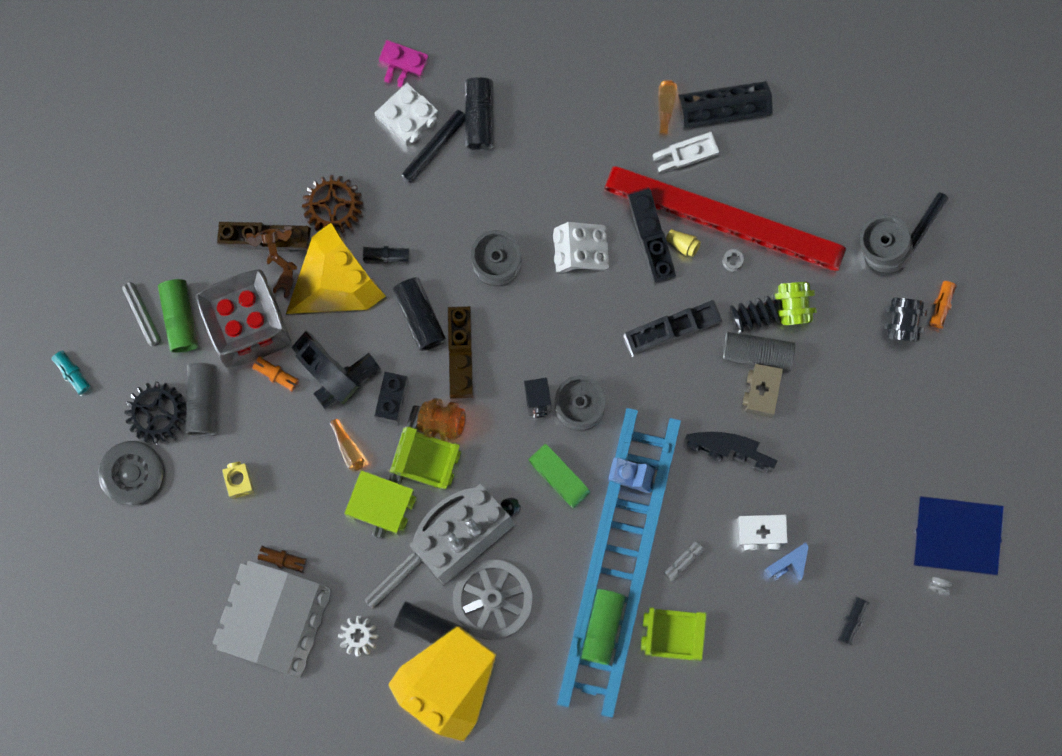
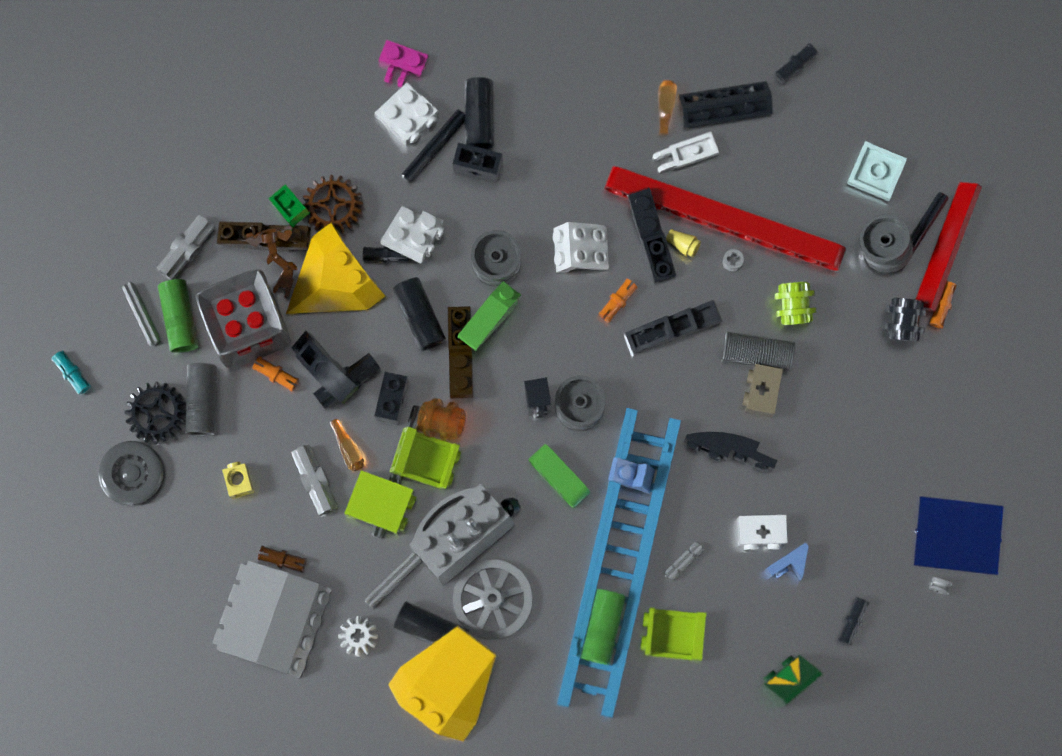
(185, 247): none -> light grey piece
(289, 205): none -> green plate
(314, 480): none -> light grey piece
(413, 234): none -> white plate
(477, 162): none -> black brick
(490, 315): none -> bright green slope
(617, 300): none -> orange pin
(755, 313): black piece -> none
(790, 680): none -> dark green slope
(796, 63): none -> black pin
(876, 171): none -> light aqua plate
(948, 245): none -> red tile

